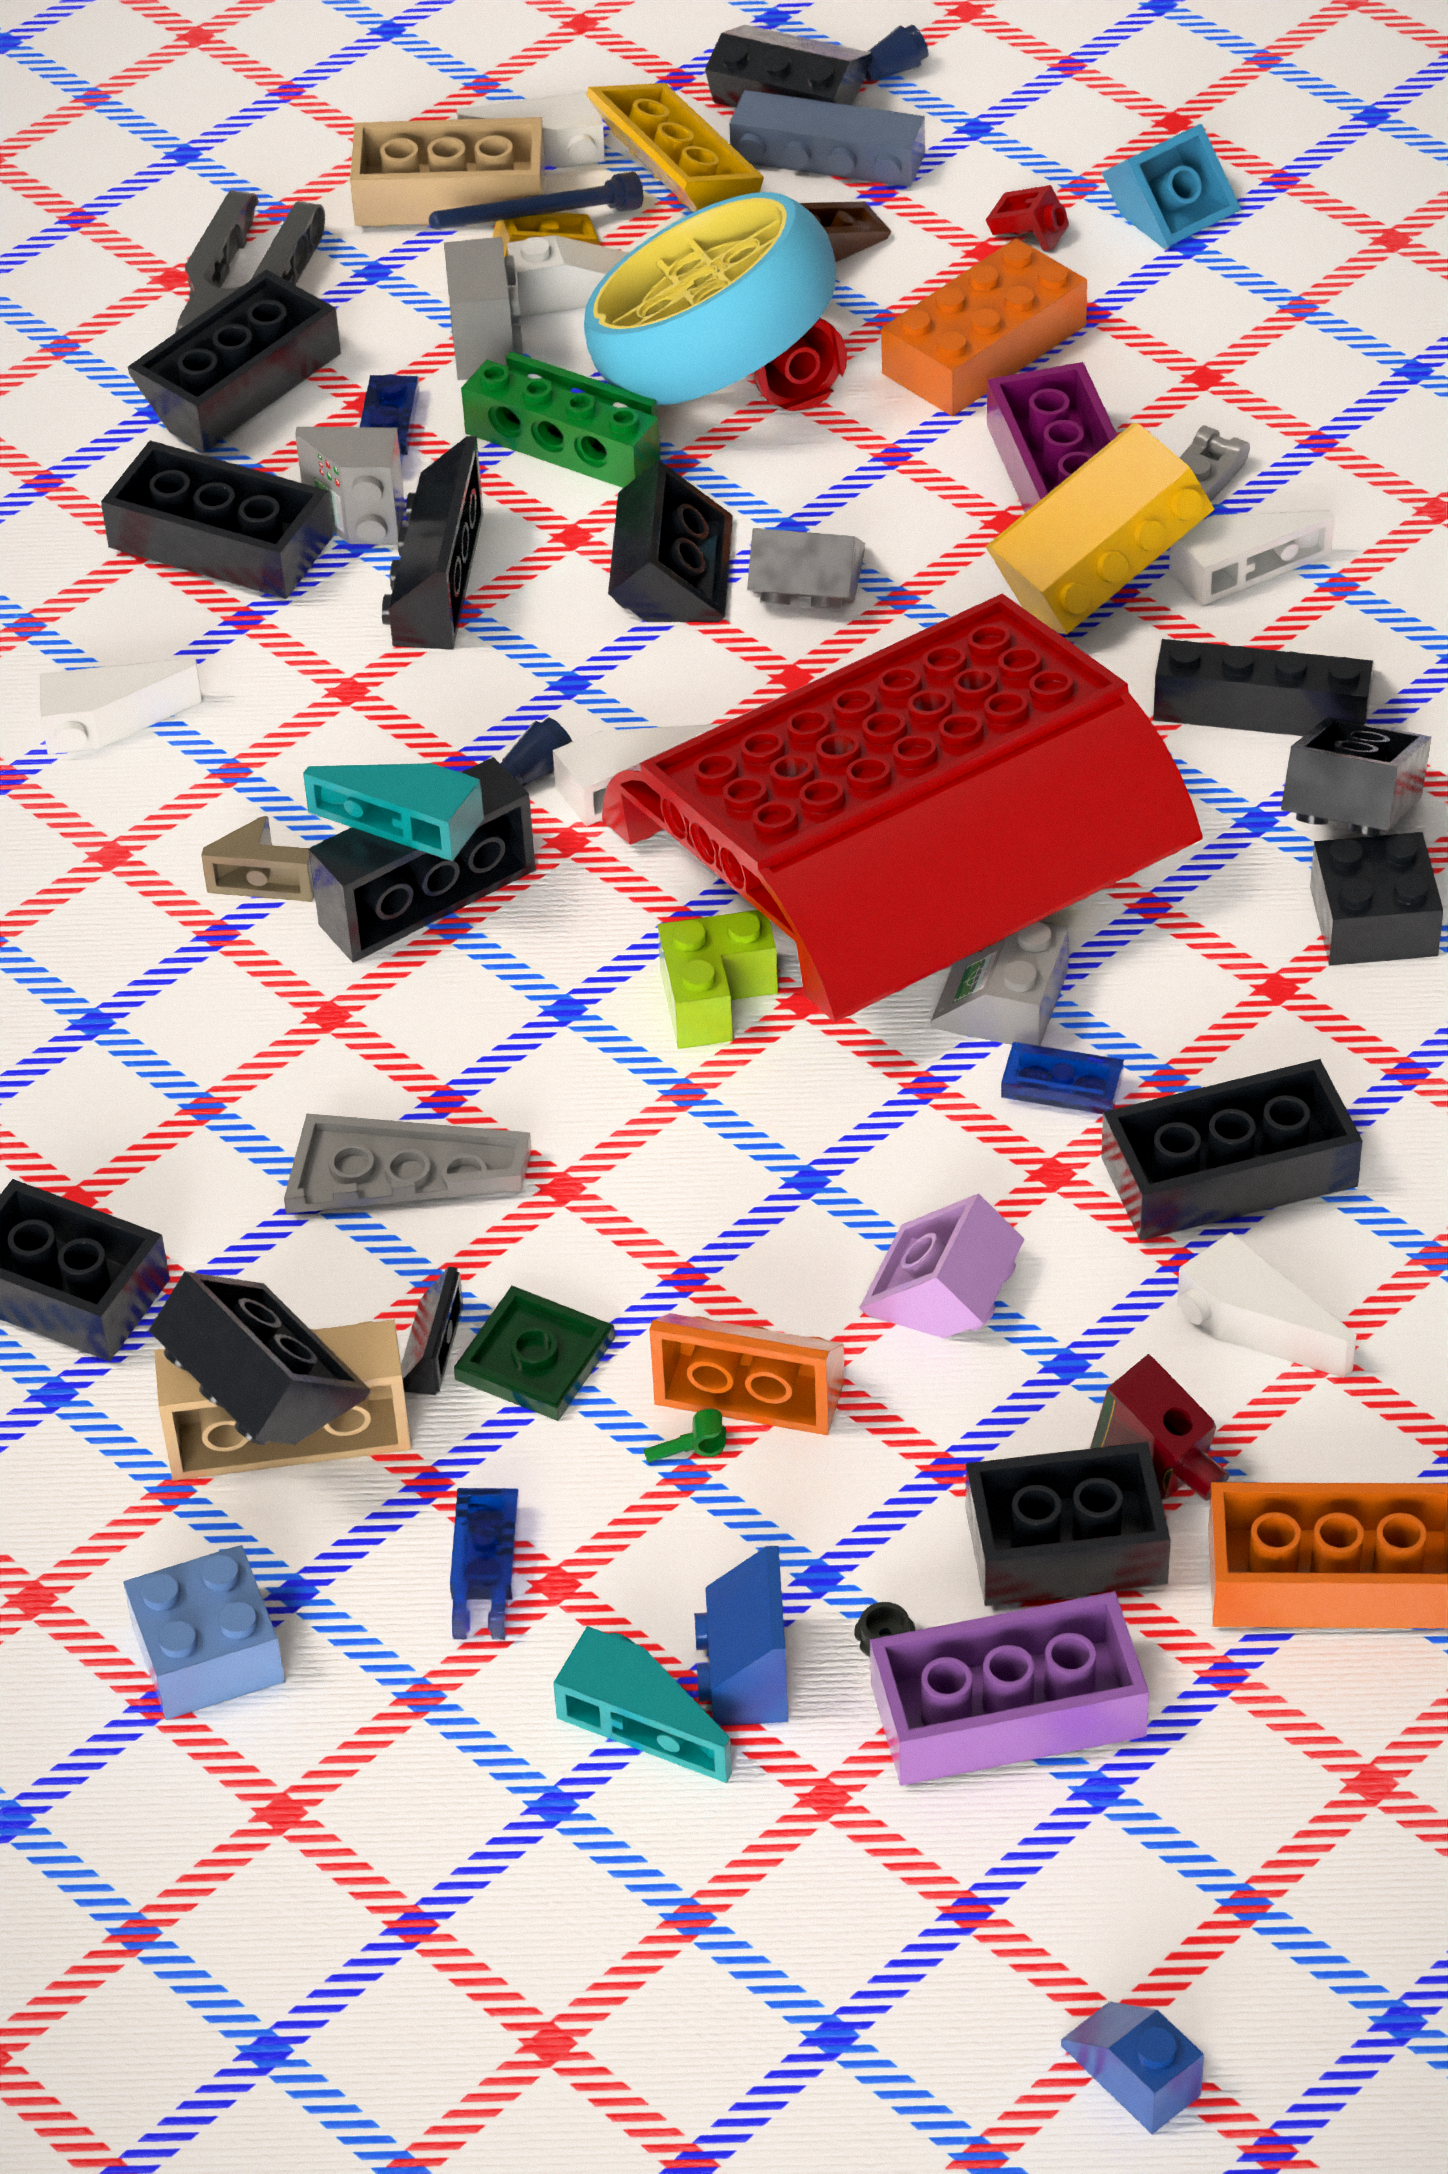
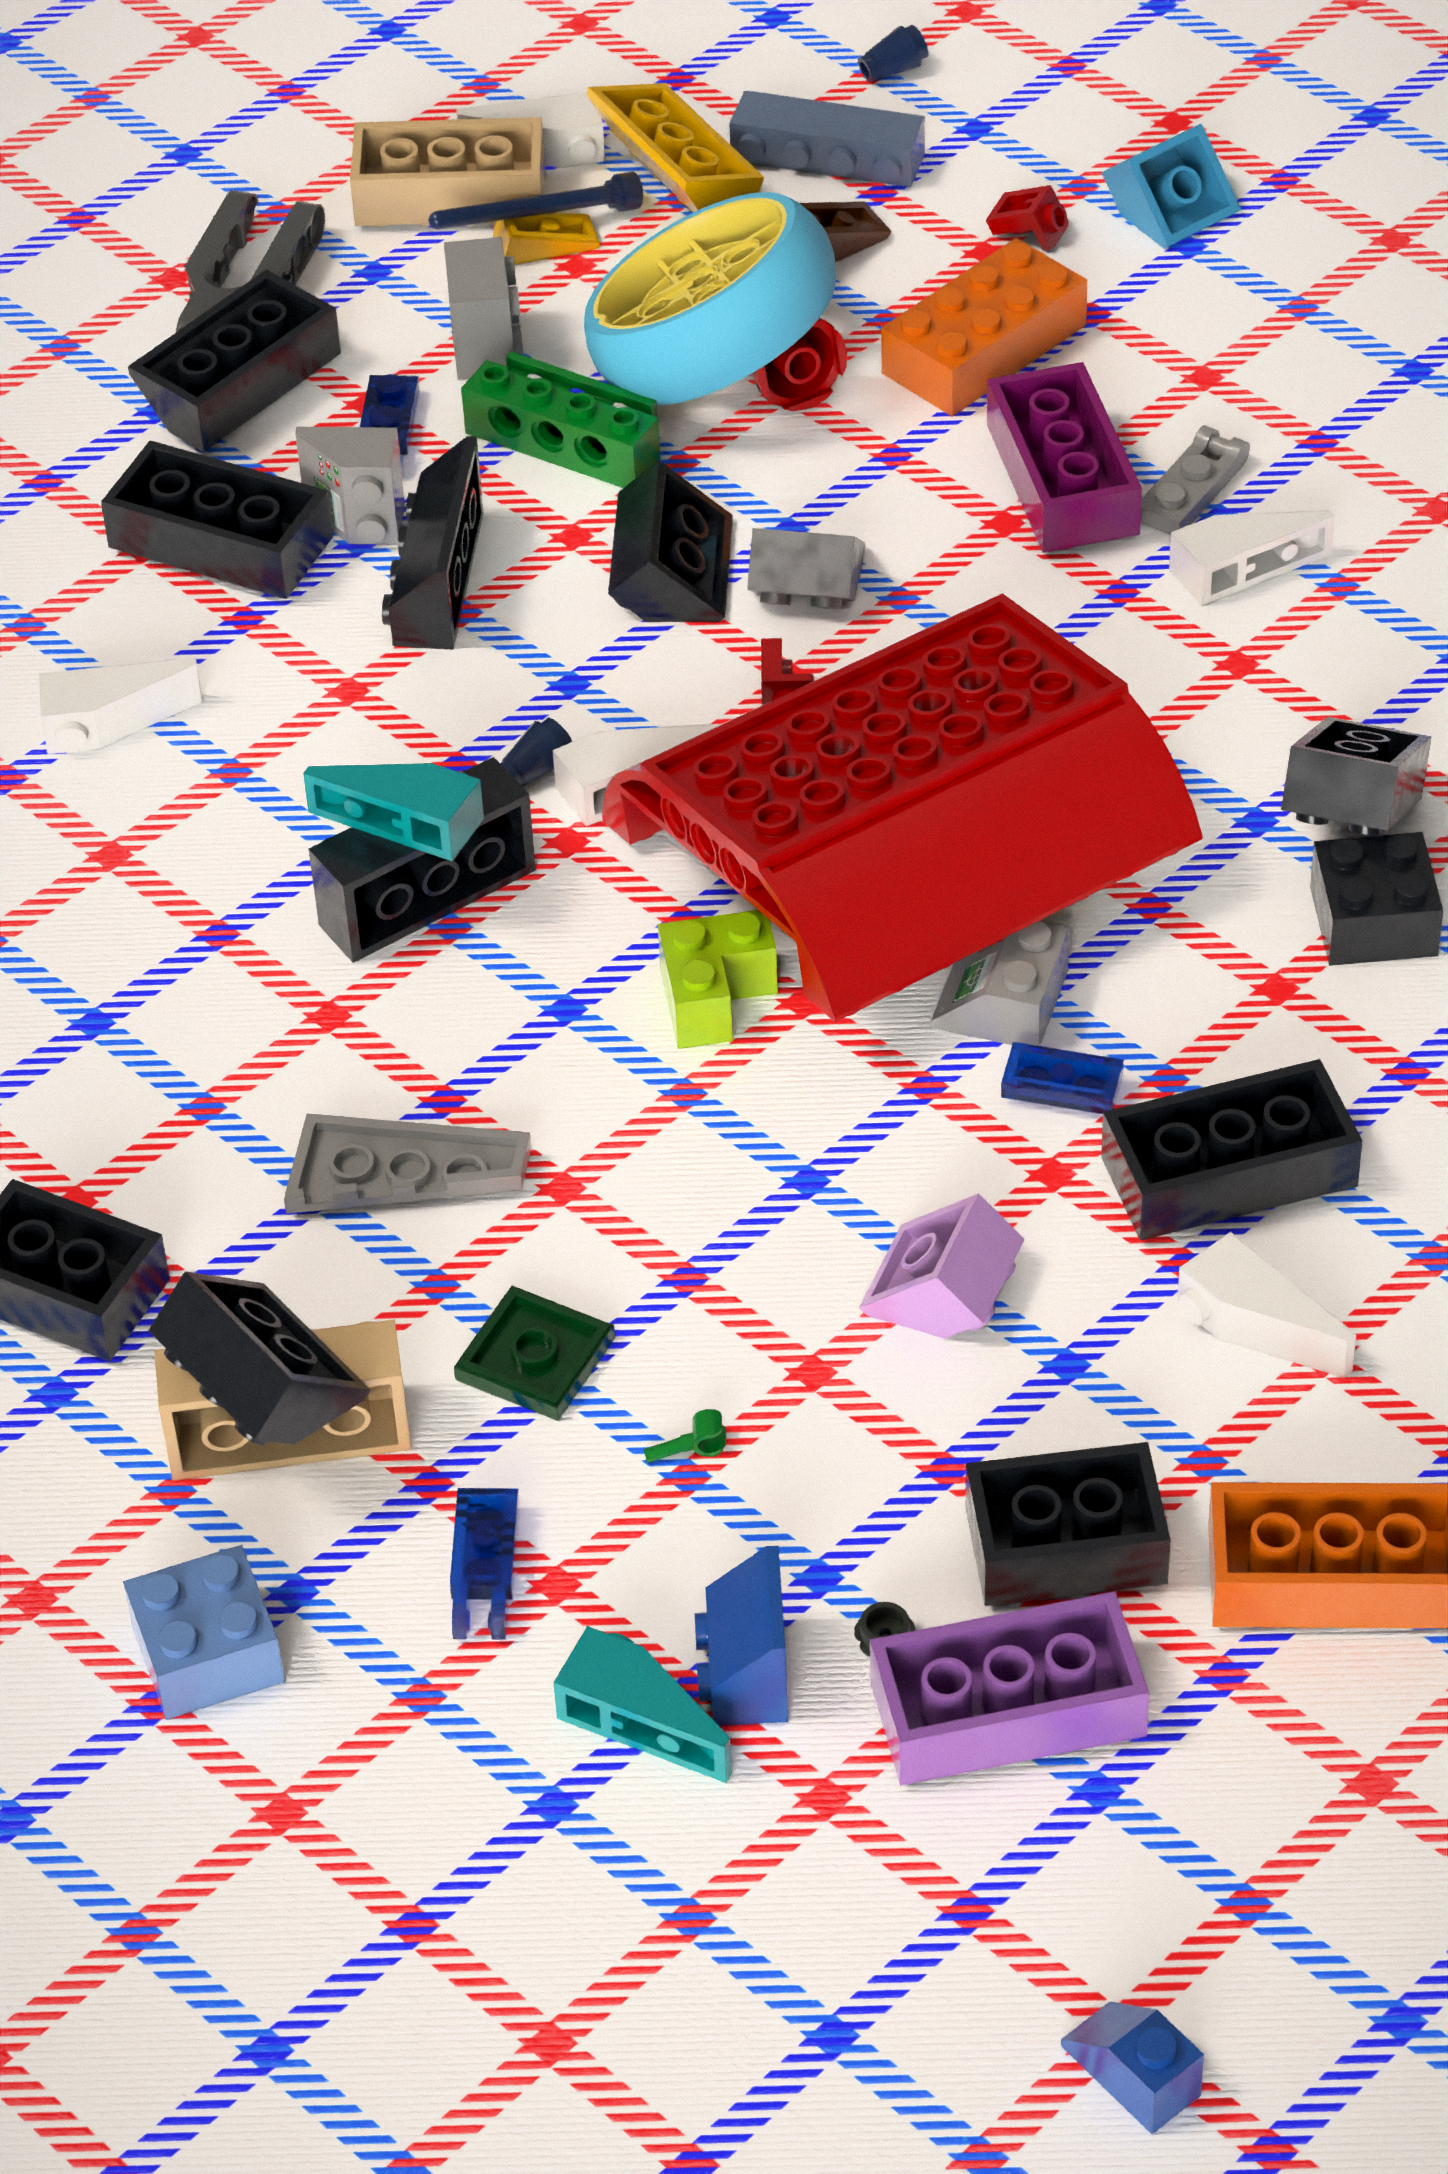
(253, 867): dark tan slope -> none
(433, 1335): black slope -> none
(558, 272): white slope -> none
(746, 1372): orange slope -> none
(777, 673): none -> red bracket
(784, 66): black slope -> none
(1099, 529): yellow slope -> none
(1155, 1409): dark red torso -> none
(1258, 687): black slope -> none

